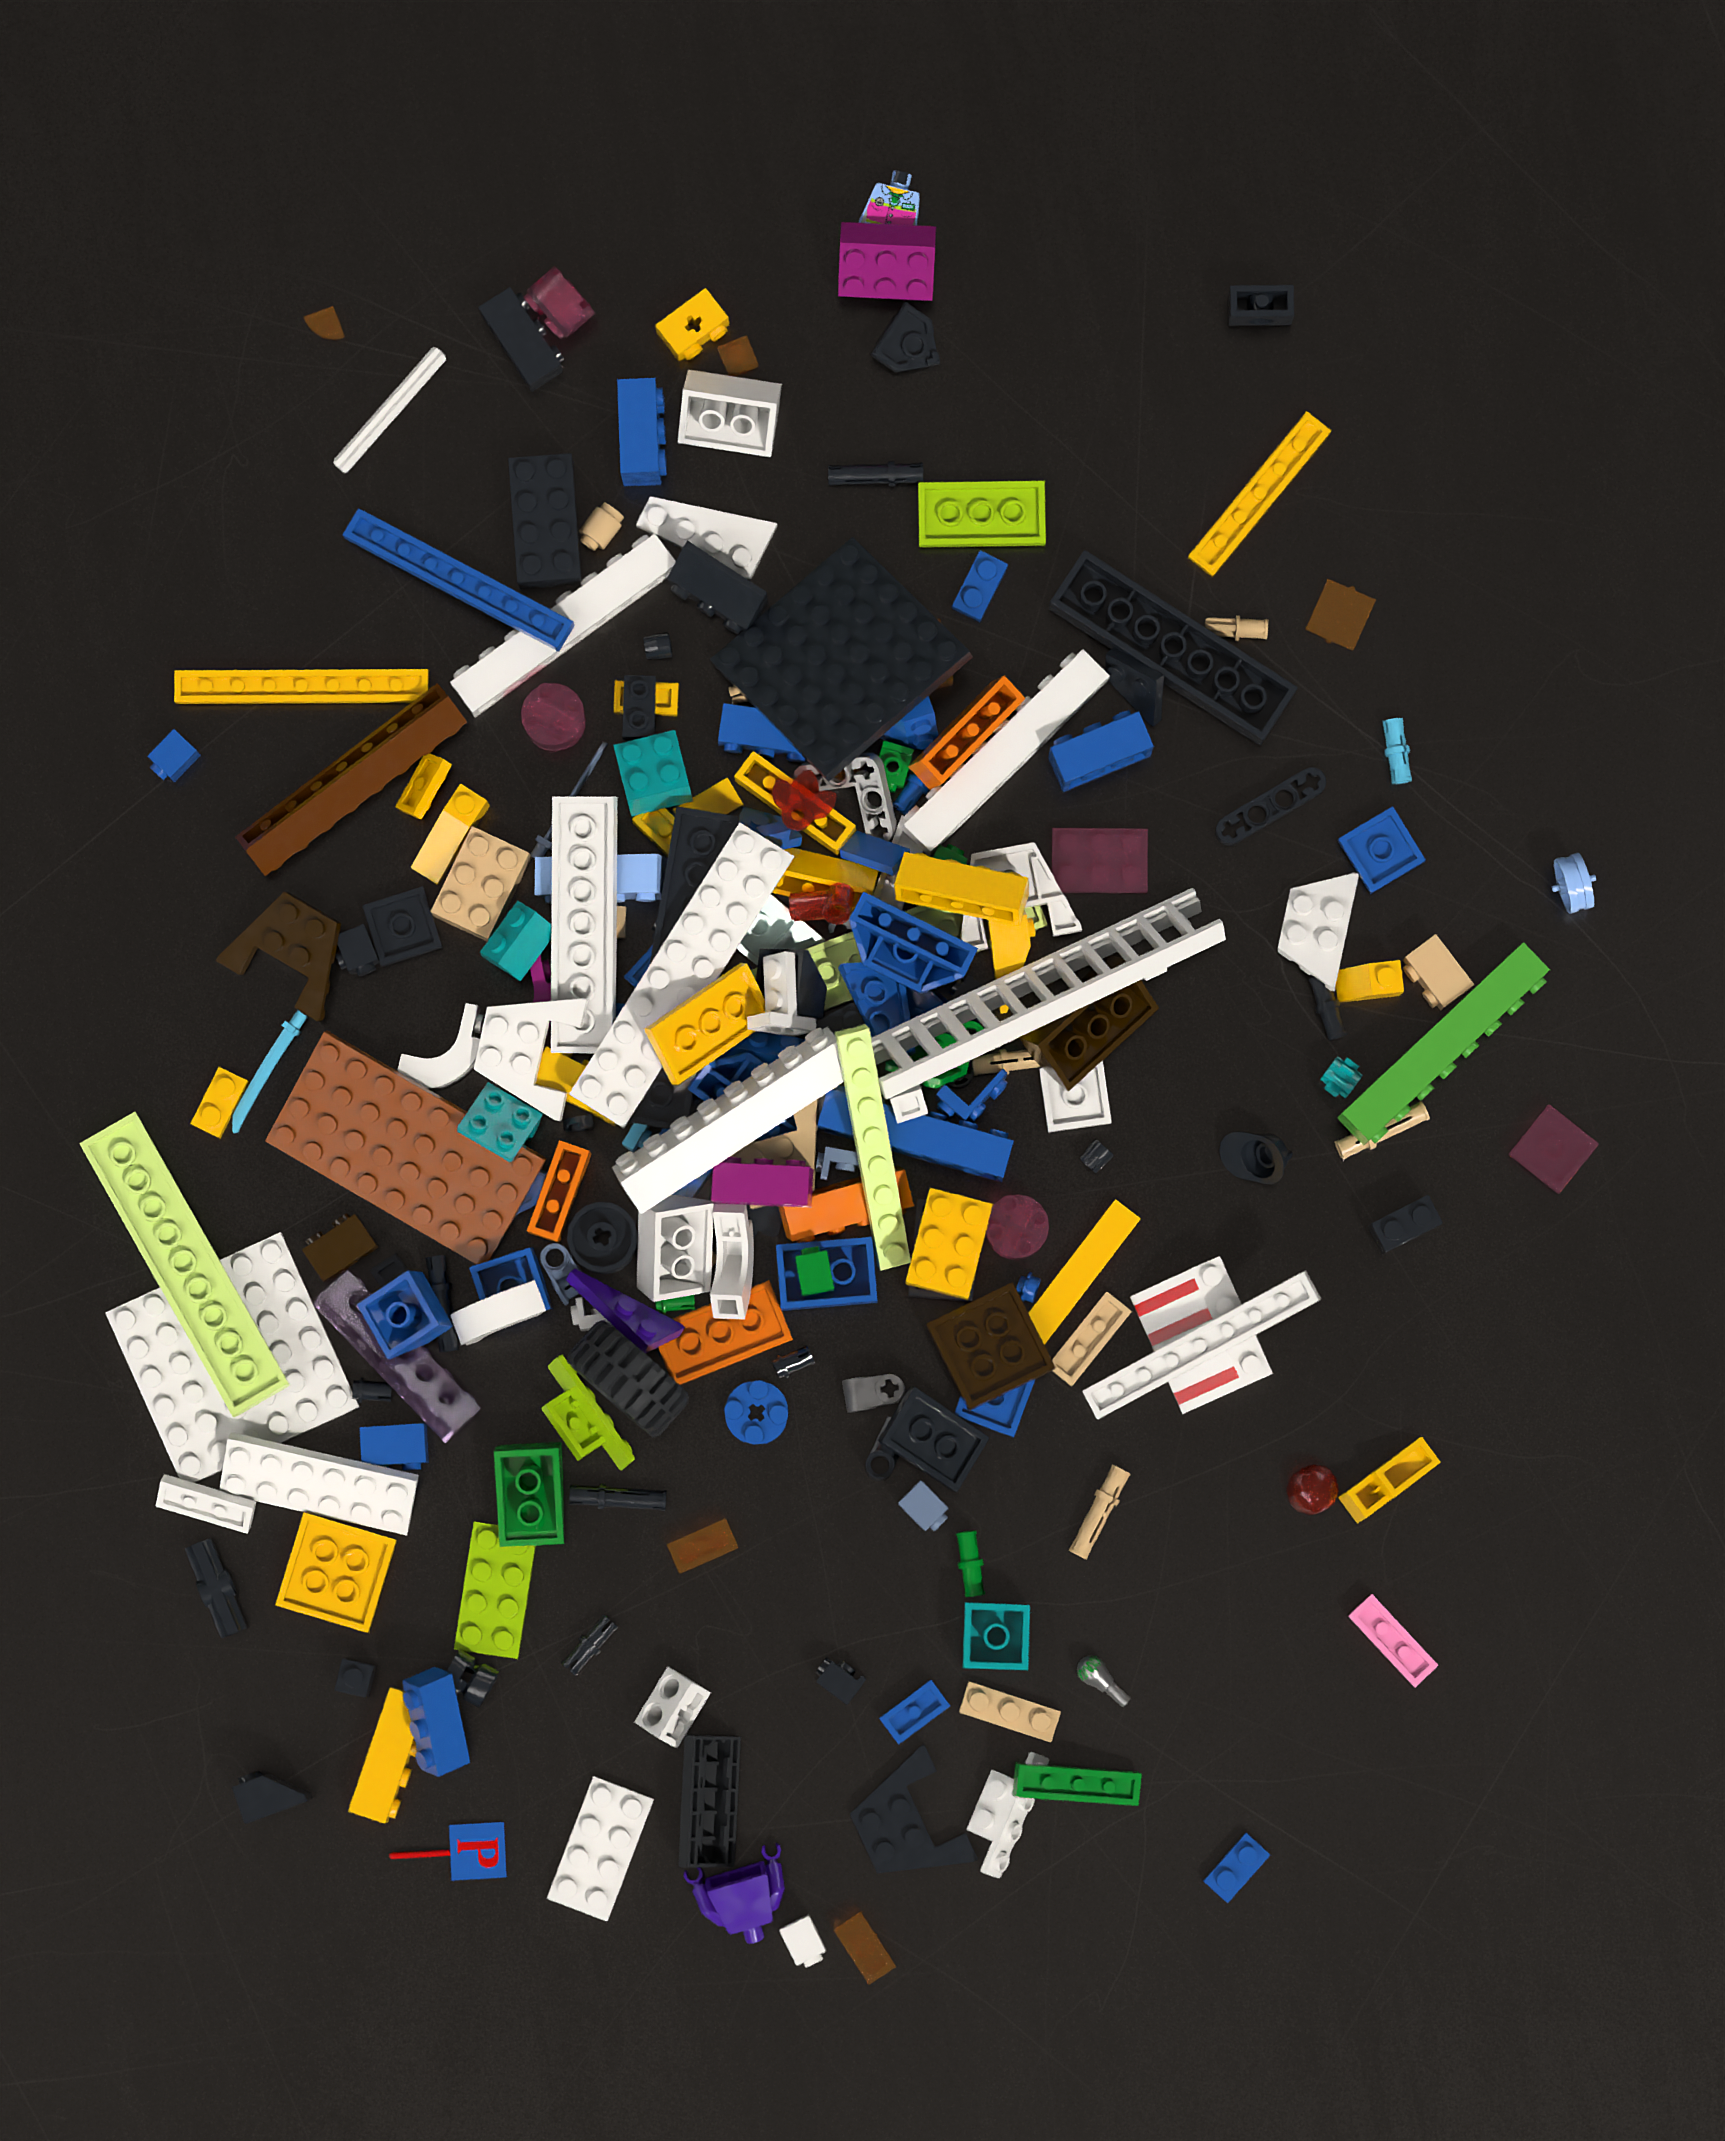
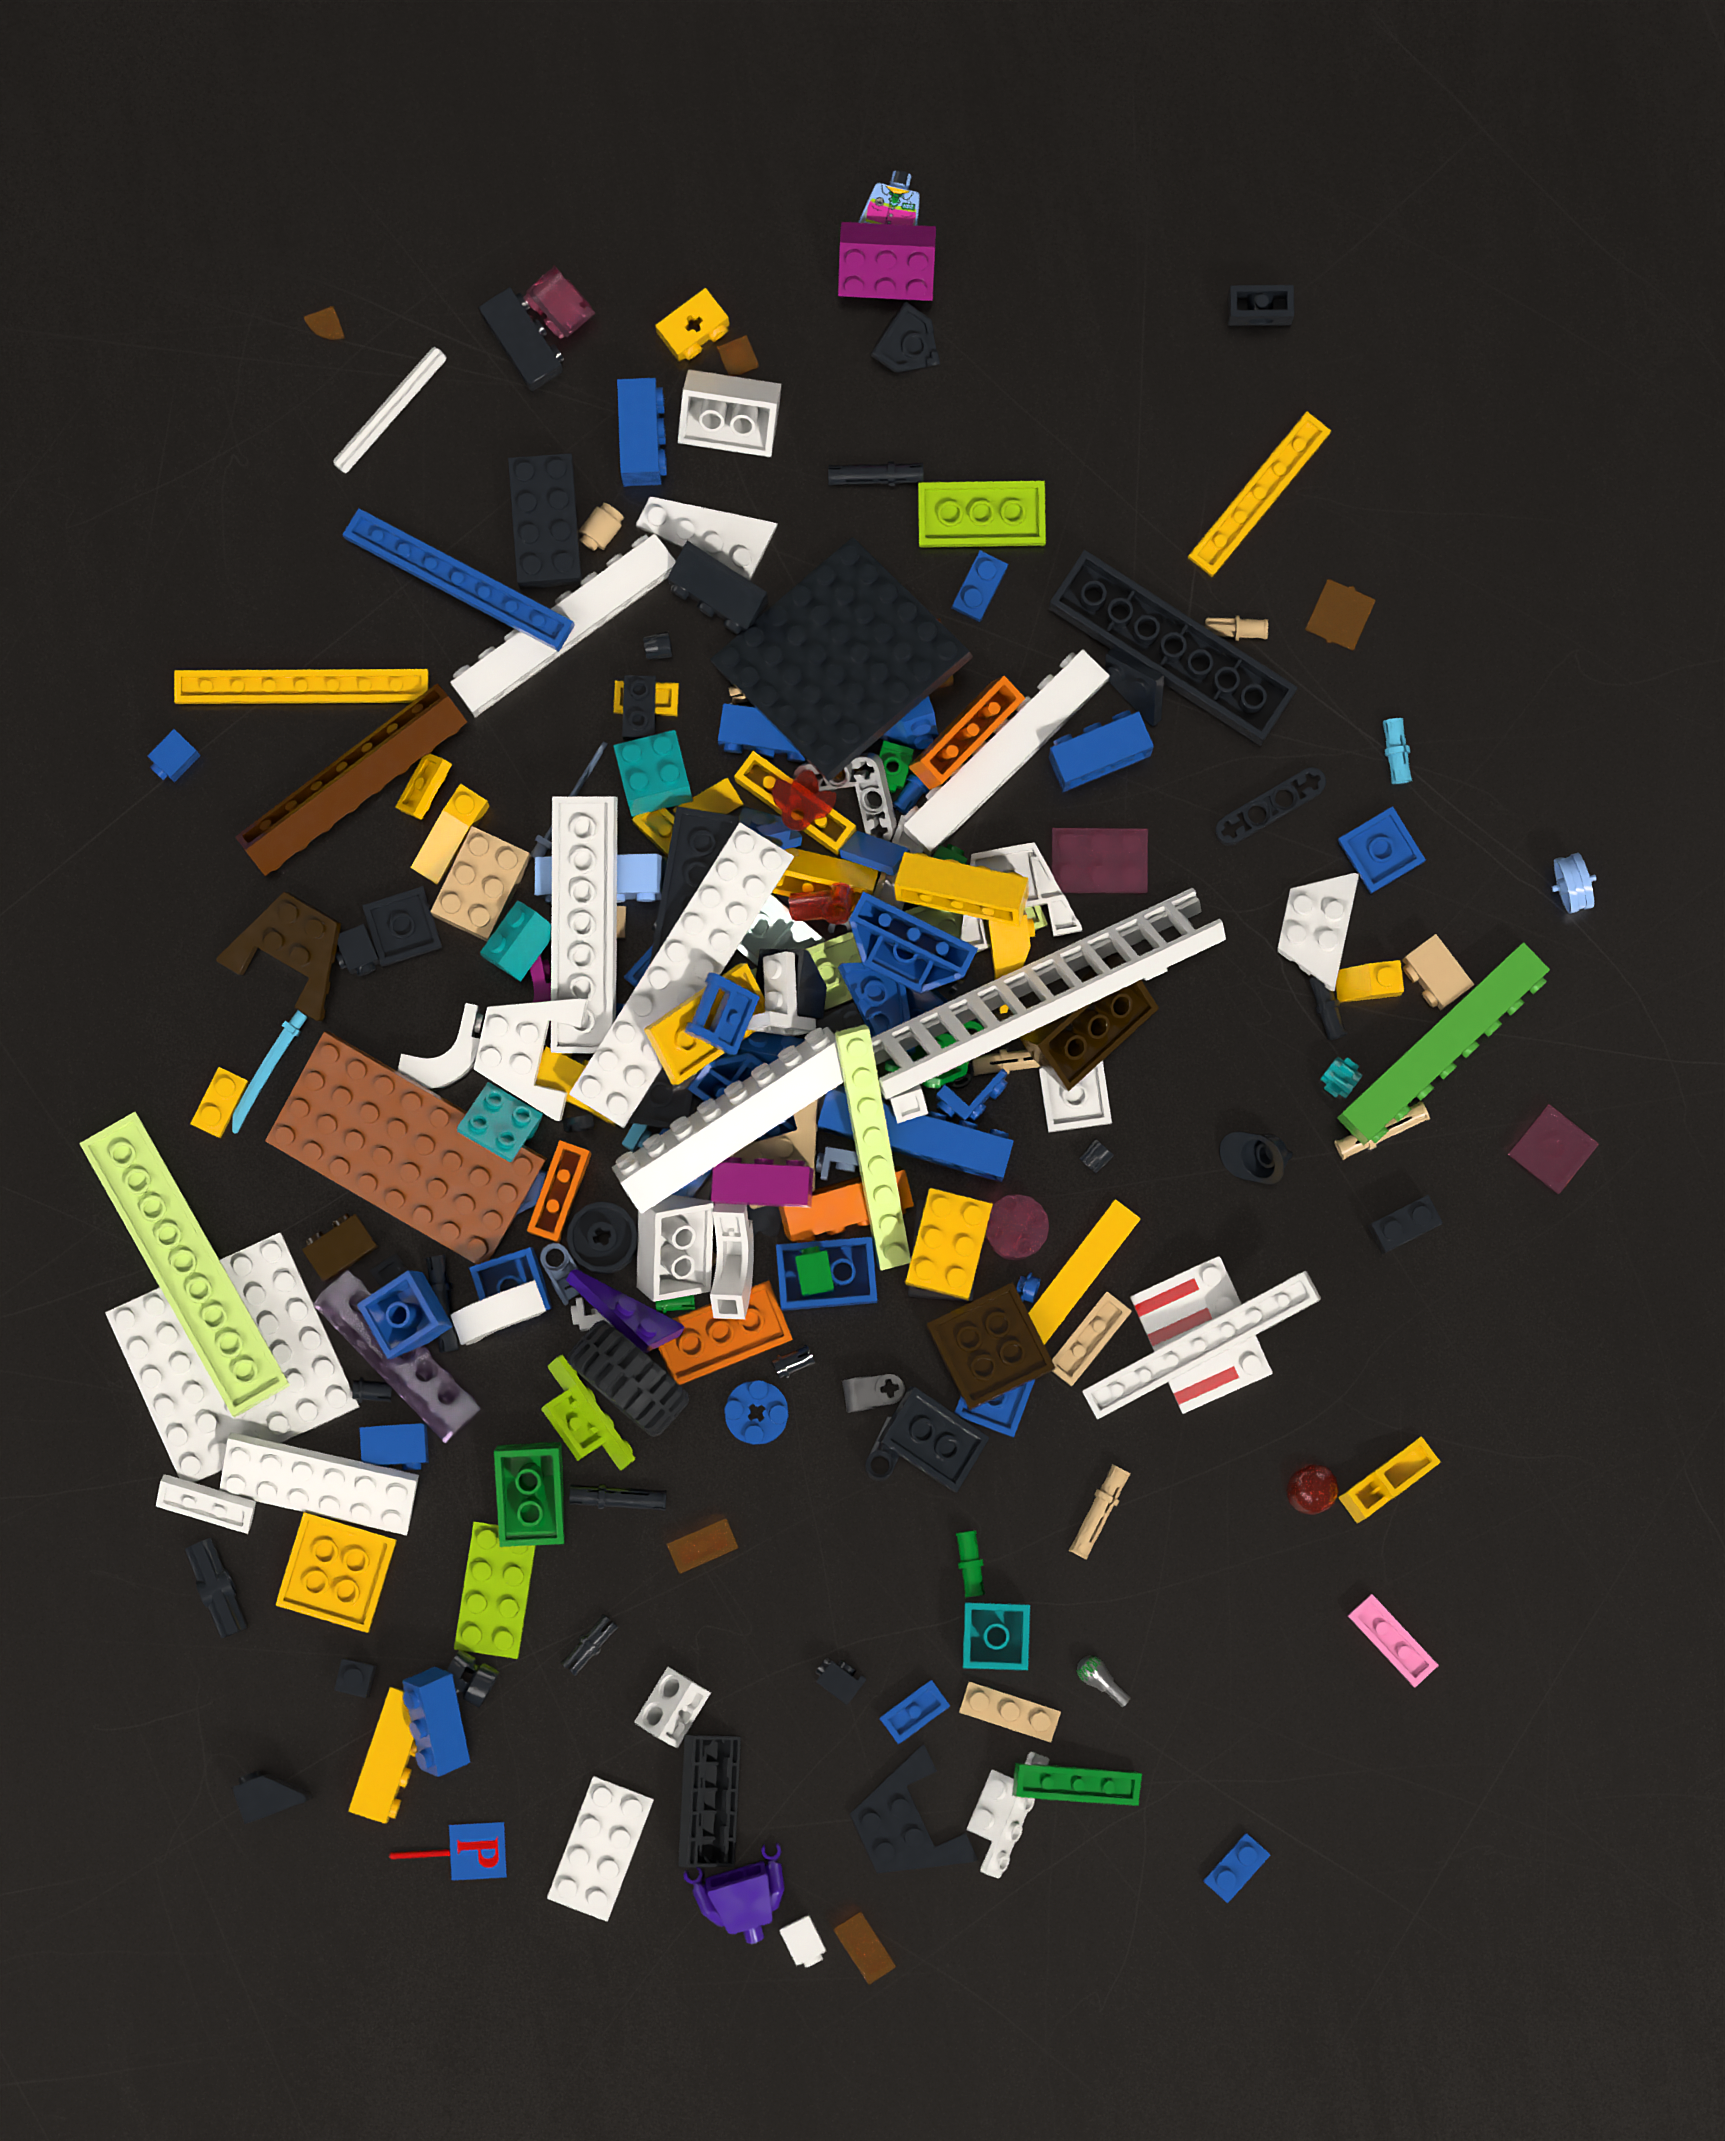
(553, 717): clear pink brick -> none
(731, 1016): none -> blue plate
(924, 1507): sand blue brick -> none

